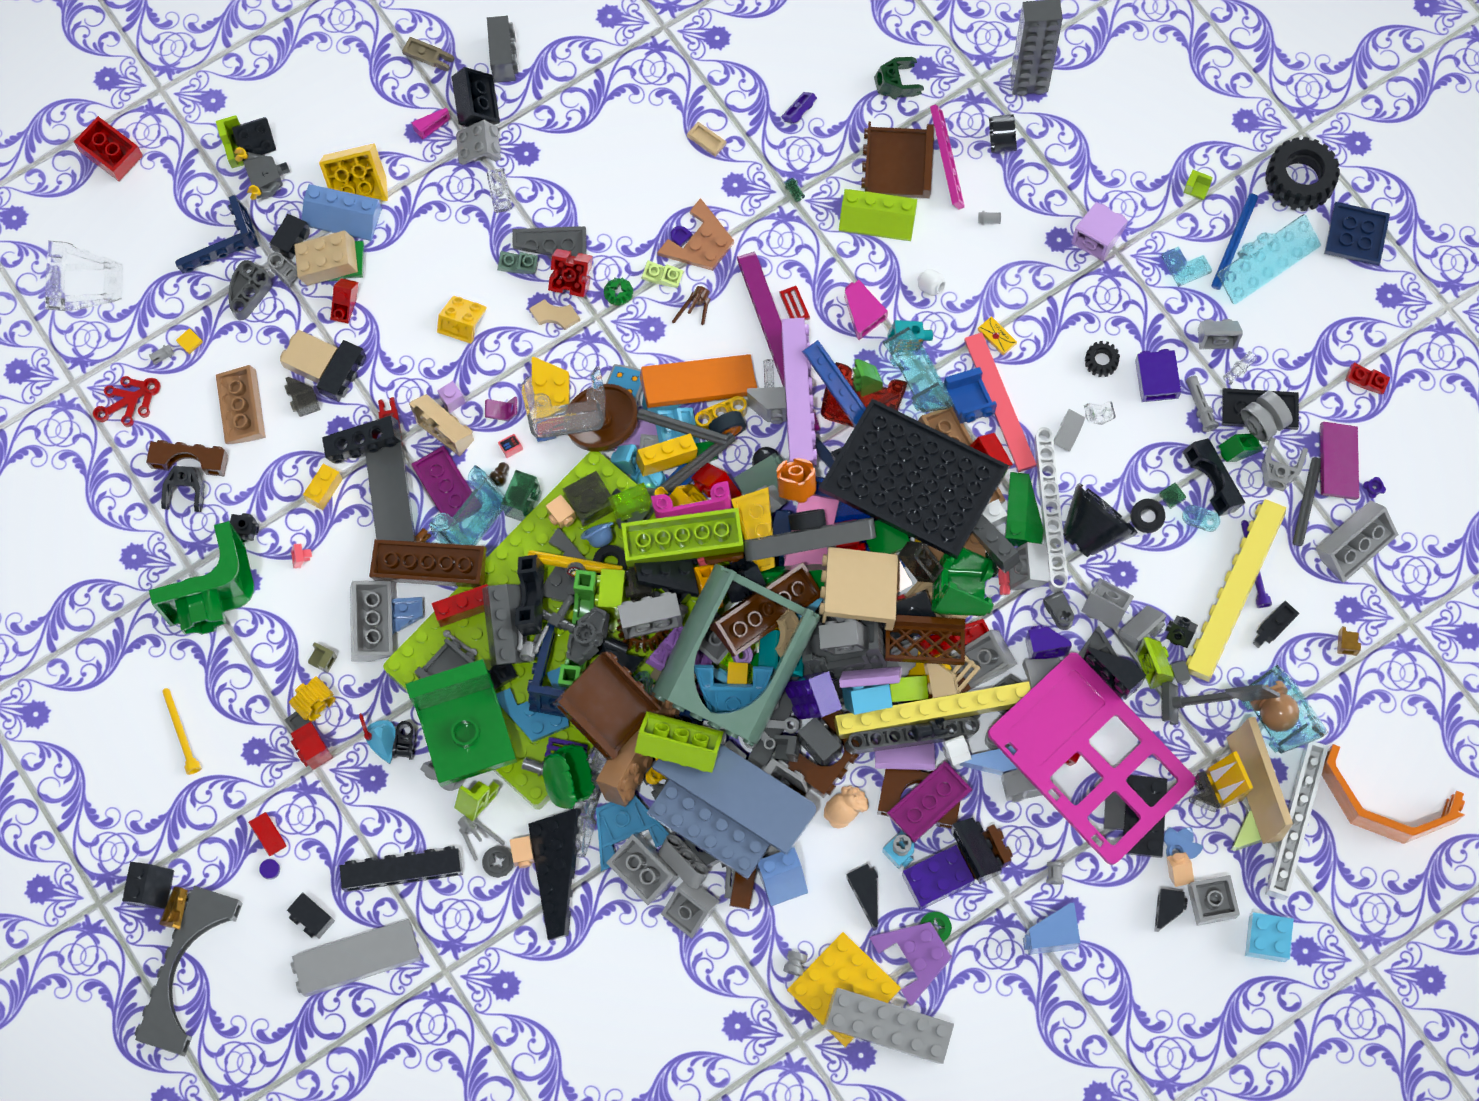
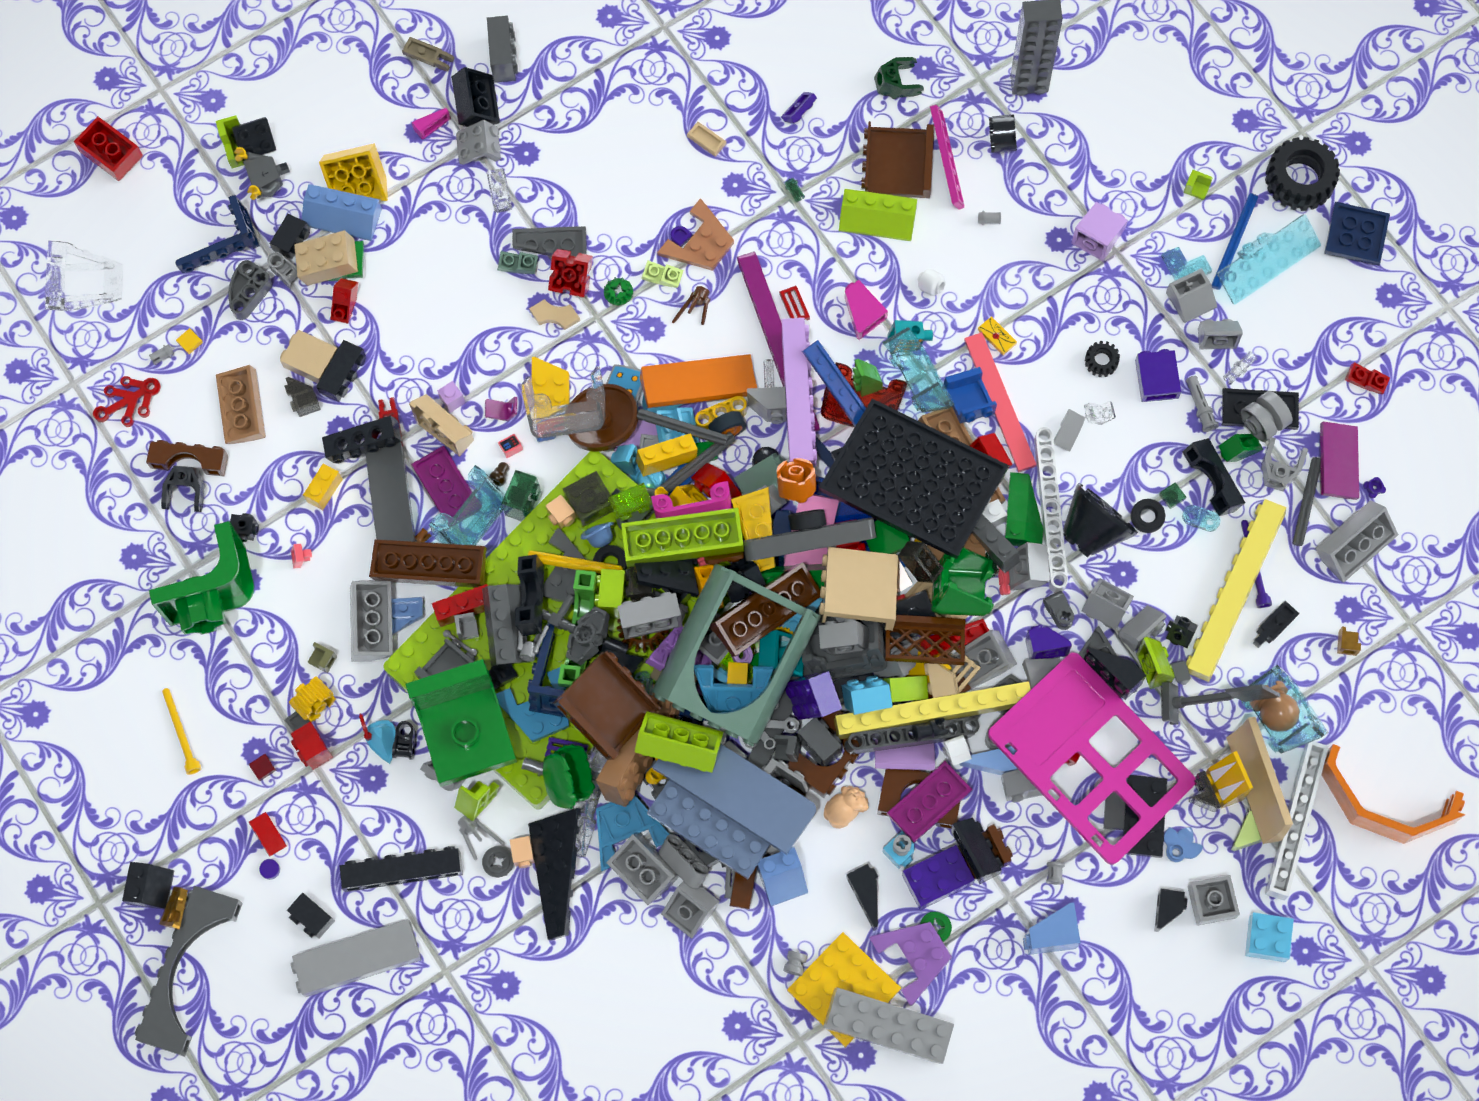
(262, 767): none -> dark red tile
(460, 318): yellow bracket -> none
(466, 626): none -> light grey panel
(571, 570): tile -> none
(787, 626): tan tile -> none
(870, 677): lavender tile -> none
(1180, 869): light nougat brick -> none
(1192, 295): none -> light grey slope

